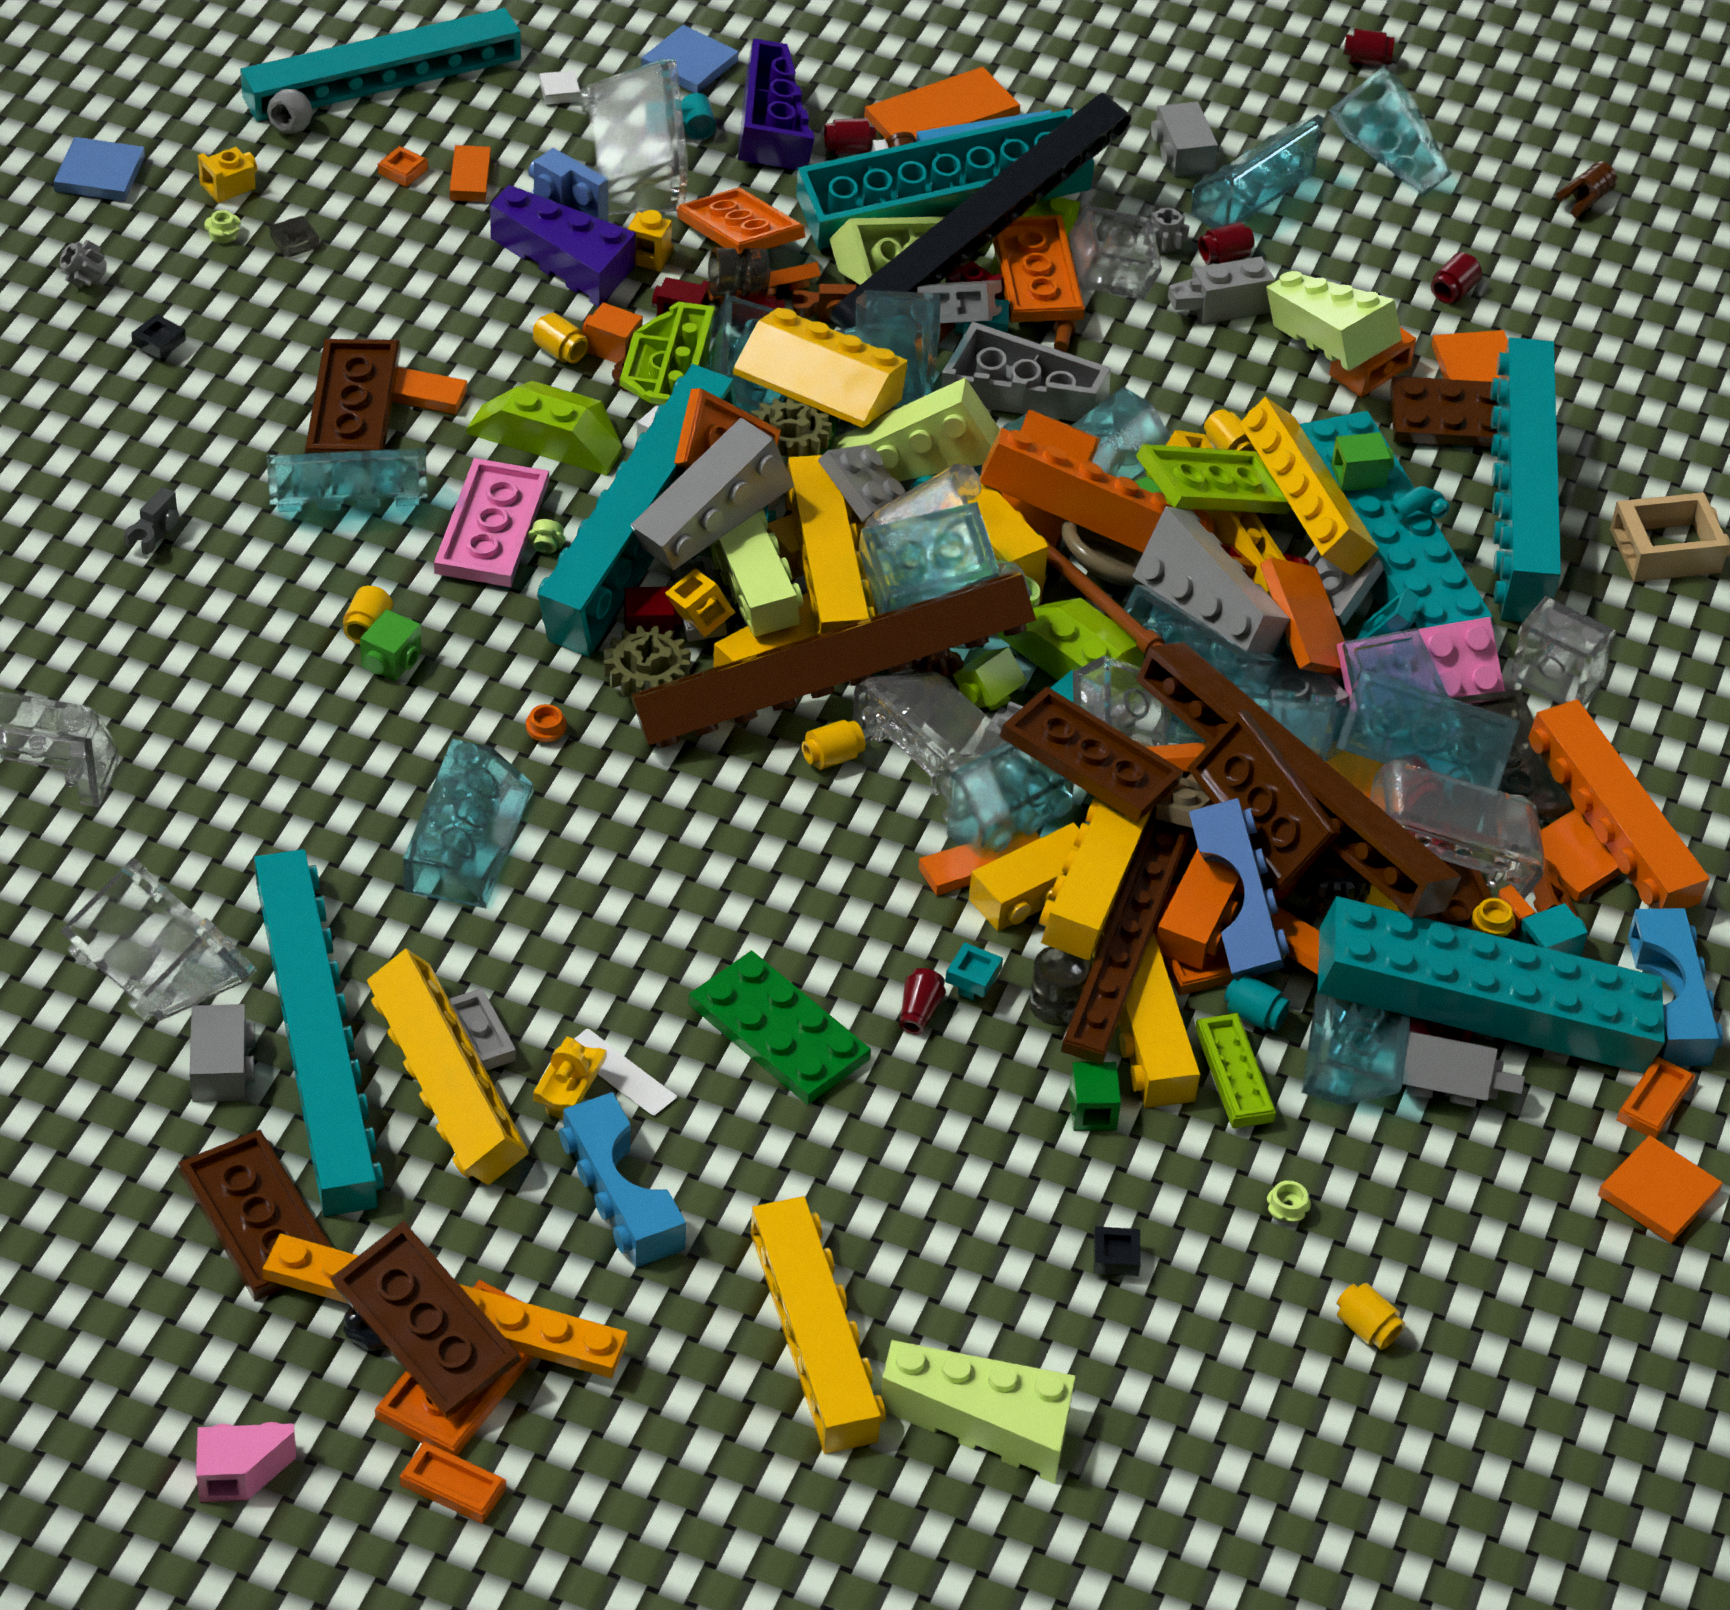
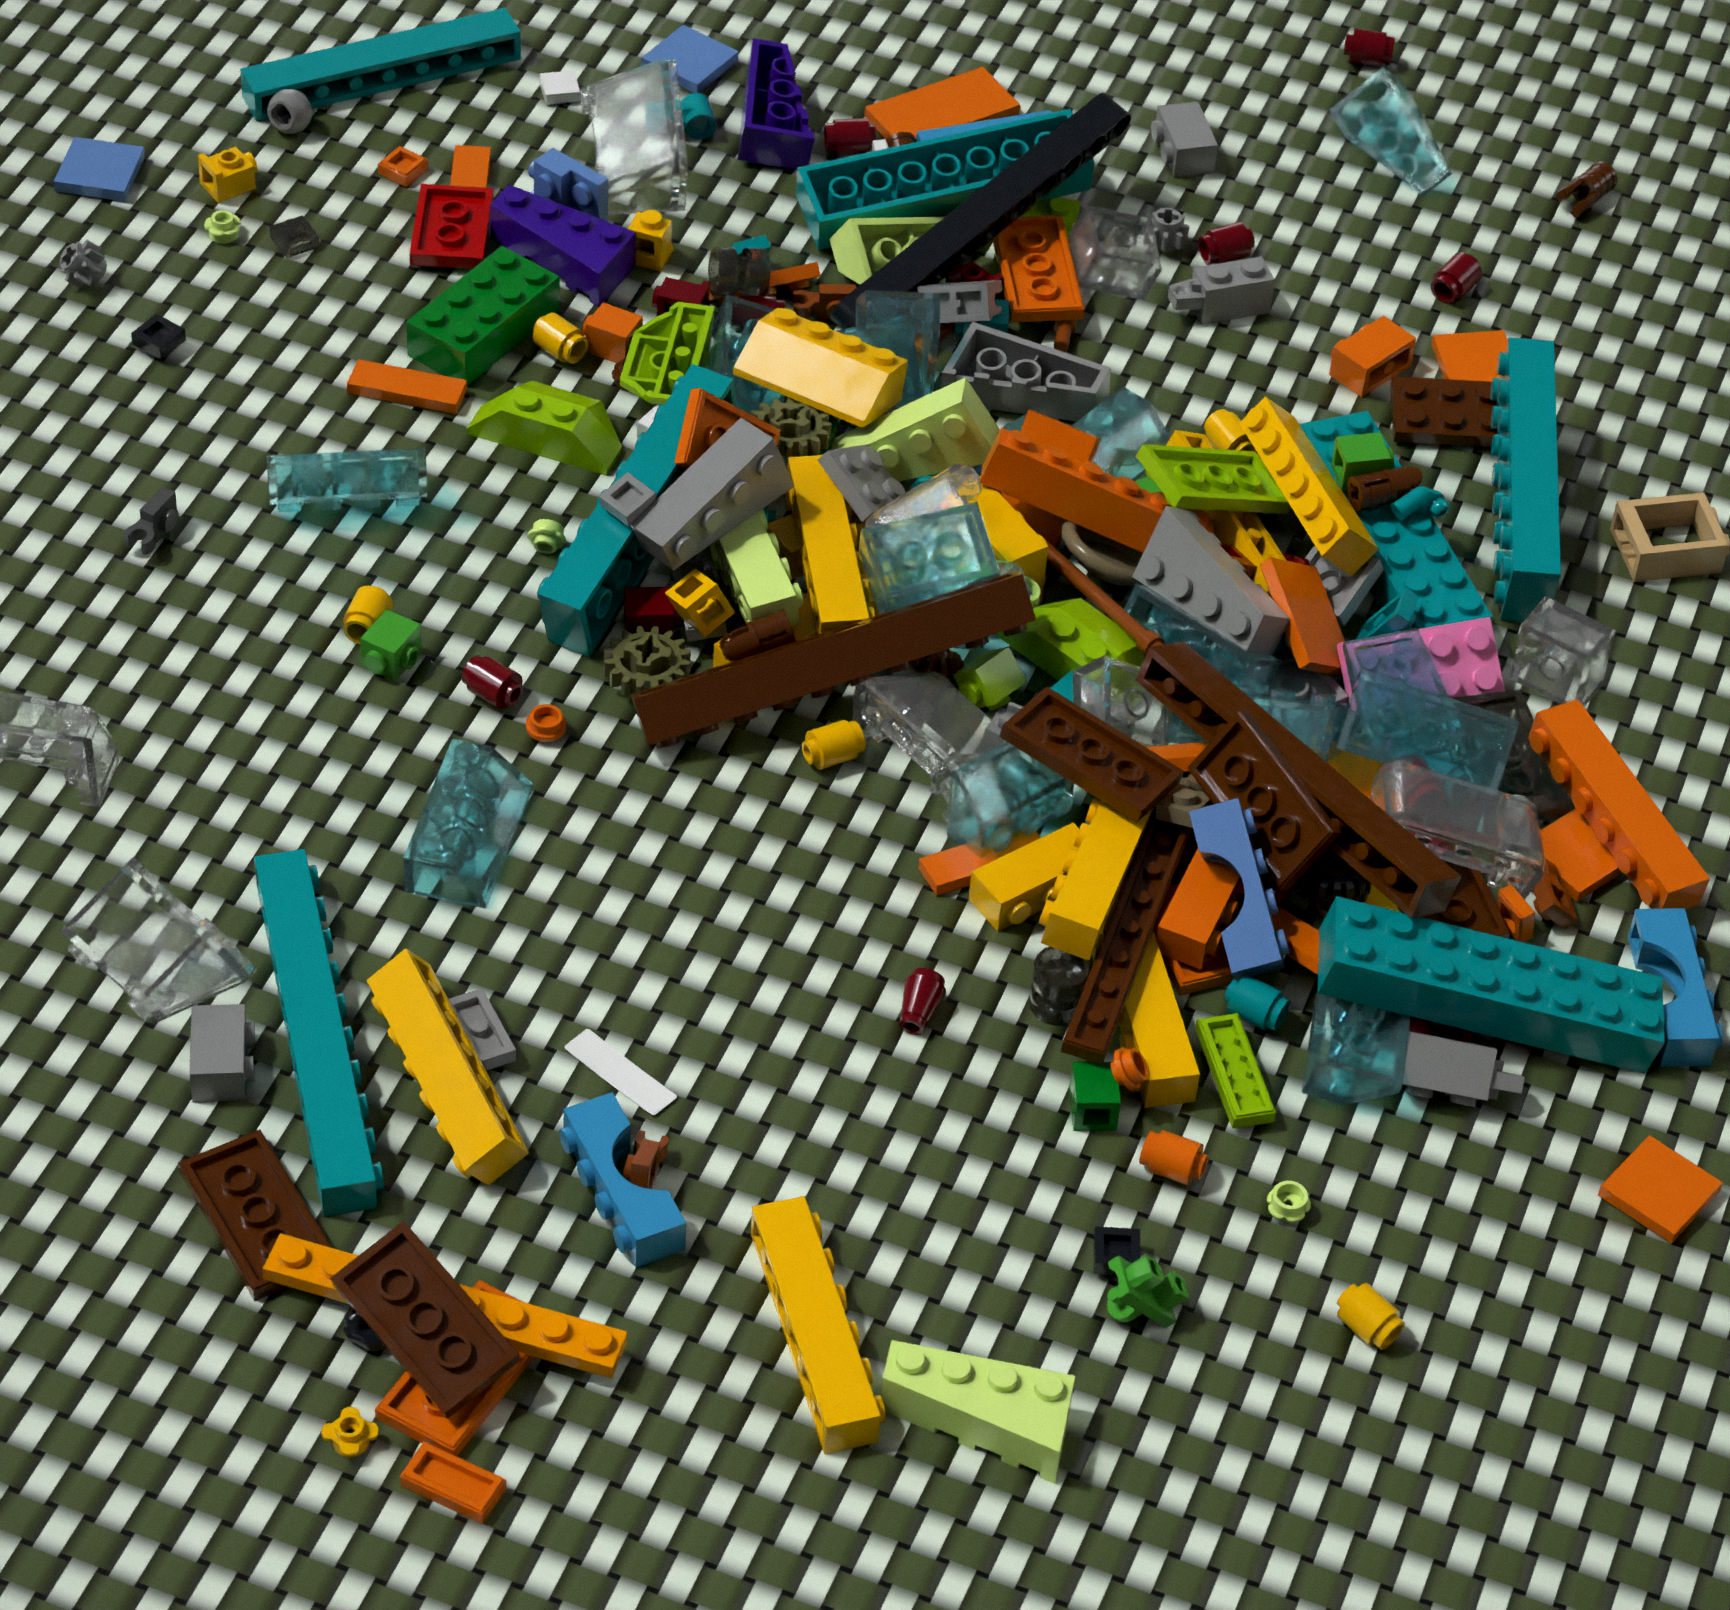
(241, 1459): bright pink slope -> none
(350, 1443): none -> yellow plate
(353, 395): reddish brown tile -> none
(451, 226): none -> red plate
(482, 315): none -> green brick
(491, 522): bright pink plate -> none
(492, 681): none -> dark red brick
(568, 1076): yellow hips -> none
(627, 498): none -> light grey plate
(643, 1165): none -> dark orange plate
(740, 221): orange tile -> none
(757, 636): none -> reddish brown hinge
(779, 1027): green plate -> none
(973, 971): teal tile -> none
(1129, 1068): none -> orange plate
(1145, 1291): none -> bright green hips
(1173, 1157): none -> orange brick
(1259, 175): clear light blue slope -> none
(1334, 317): yellowish green wedge -> none
(1382, 487): none -> reddish brown hinge
(1493, 917): yellow plate -> none
(1555, 930): teal brick -> none
(1655, 1097): orange tile -> none

